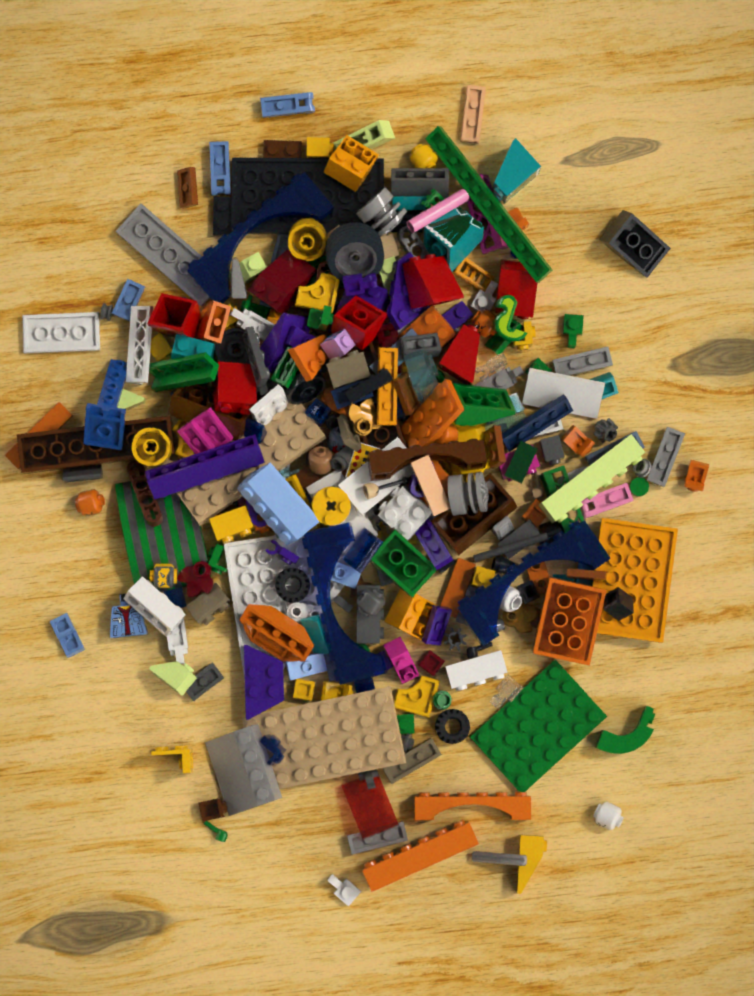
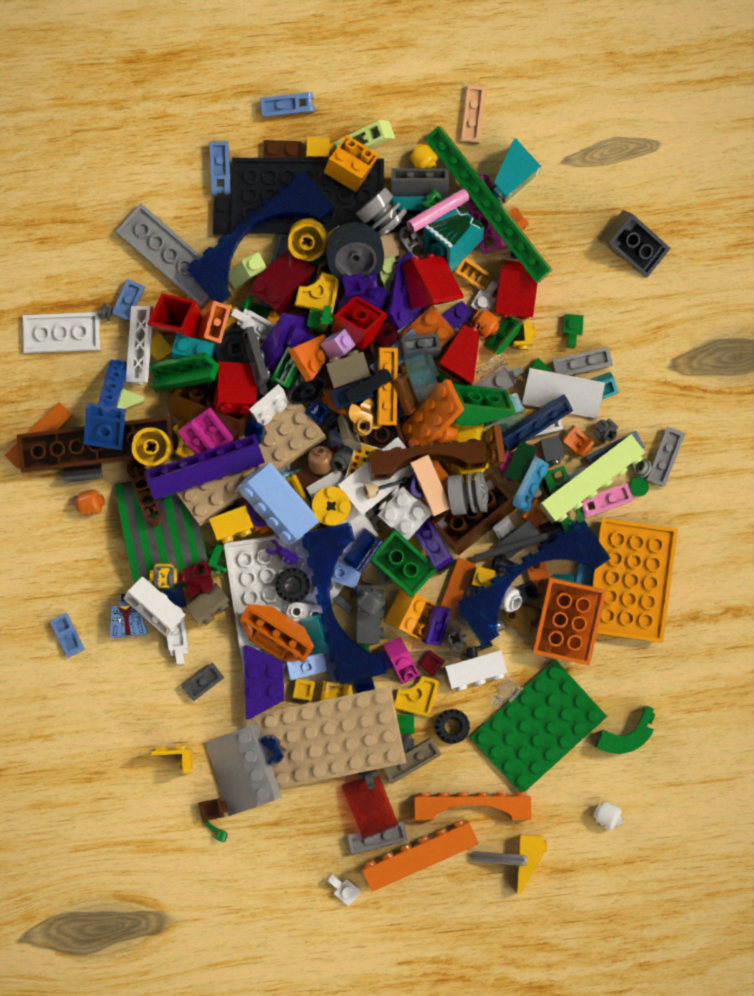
(175, 675): yellowish green slope -> none
(187, 187): dark orange plate -> none
(238, 287): light grey slope -> none
(442, 700): green plate -> none
(503, 319): green animal -> none
(530, 484): none -> dark azure plate
(586, 574): dark orange tile -> none
(618, 604): black panel -> none
(696, 475): orange bracket -> none

